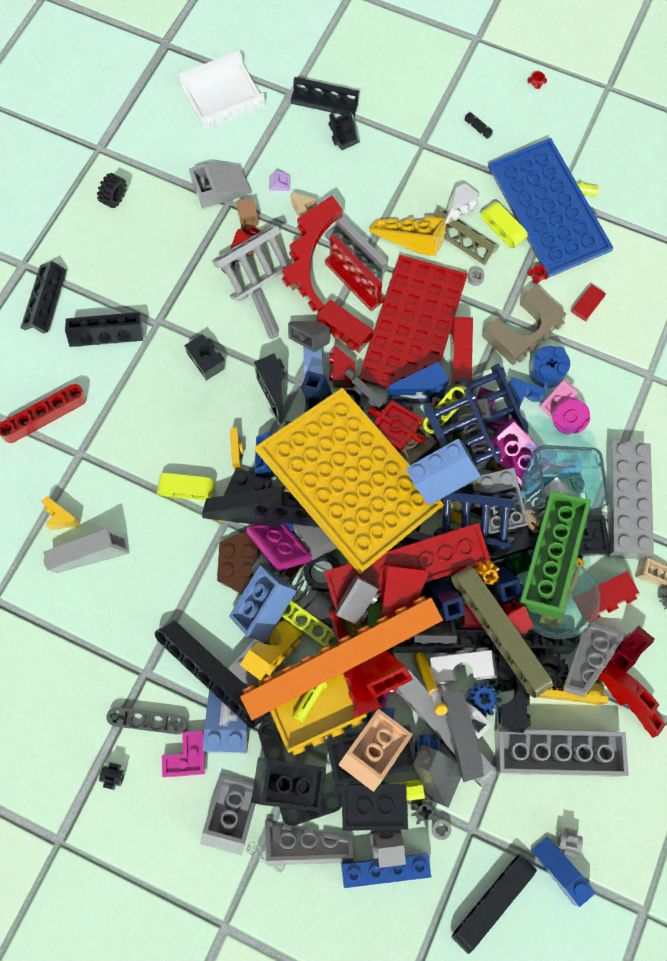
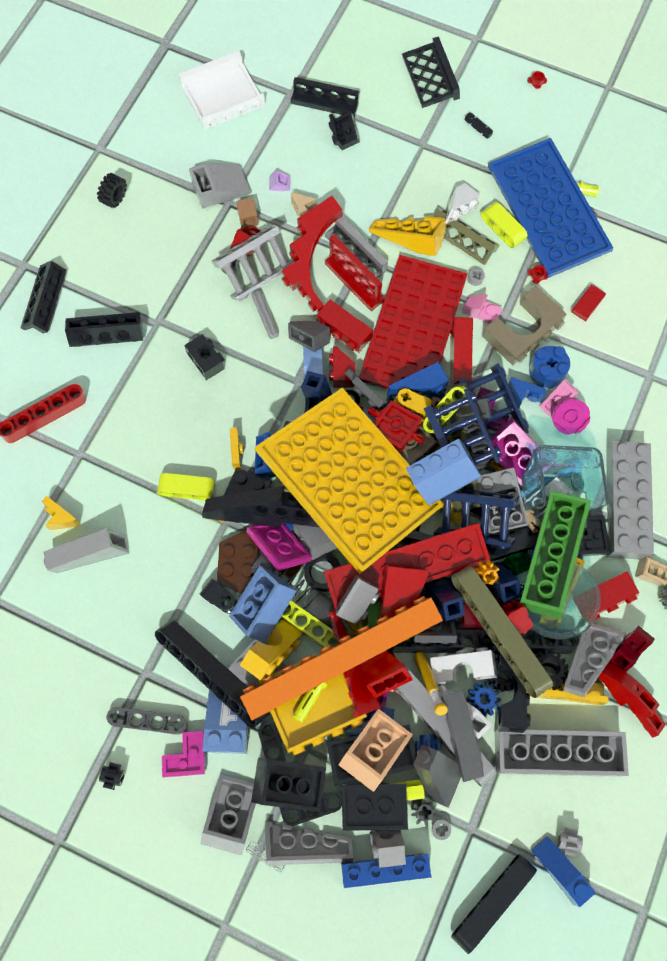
(217, 595): none -> black piece
(270, 378): black slope -> none
(413, 402): none -> yellow piece
(445, 71): none -> black fence
(481, 309): none -> bright pink slope

